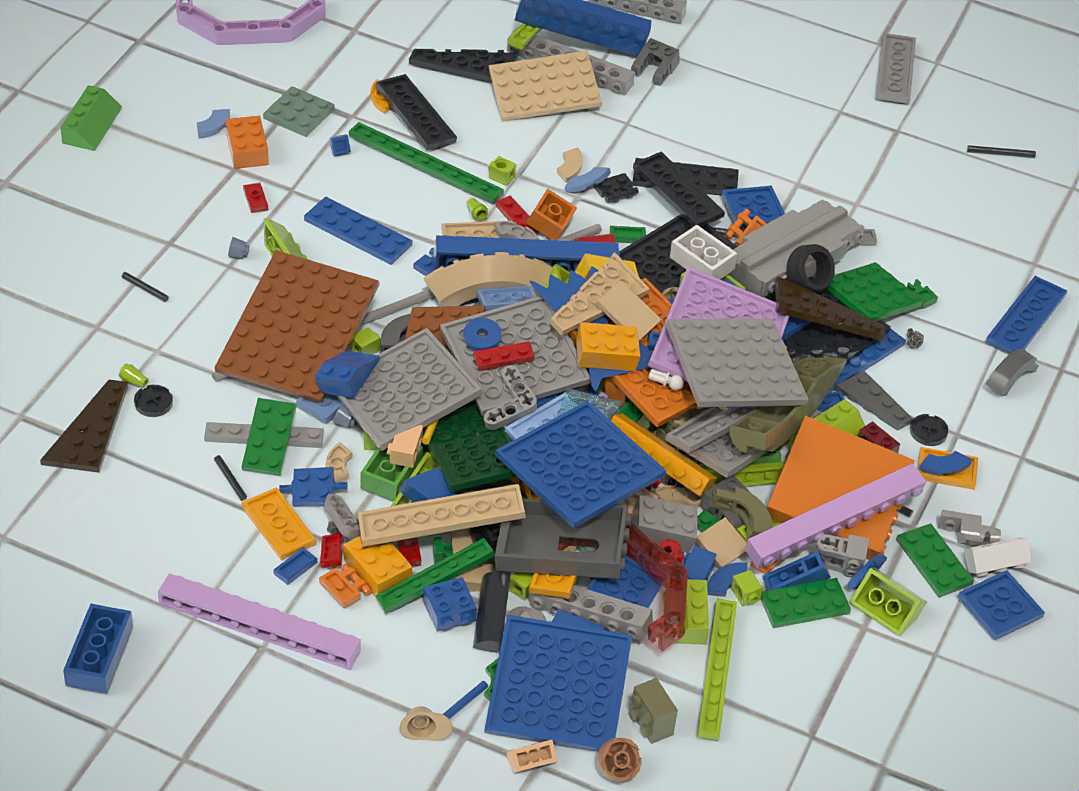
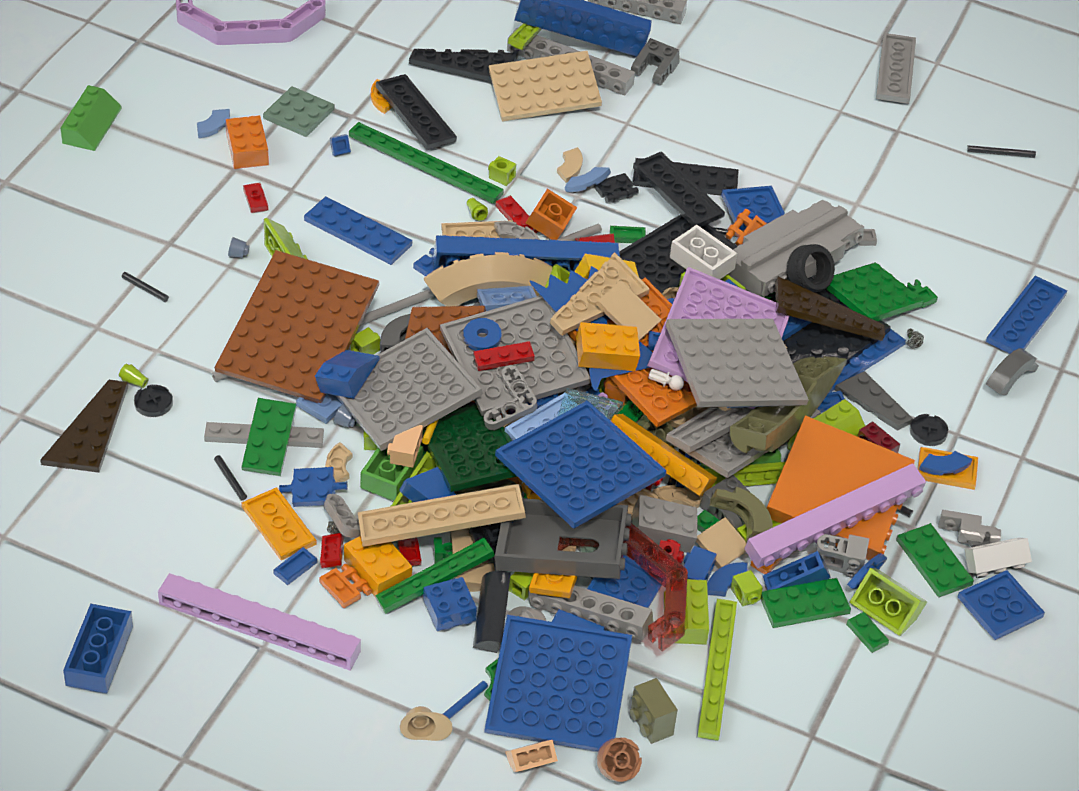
(867, 632): none -> green plate

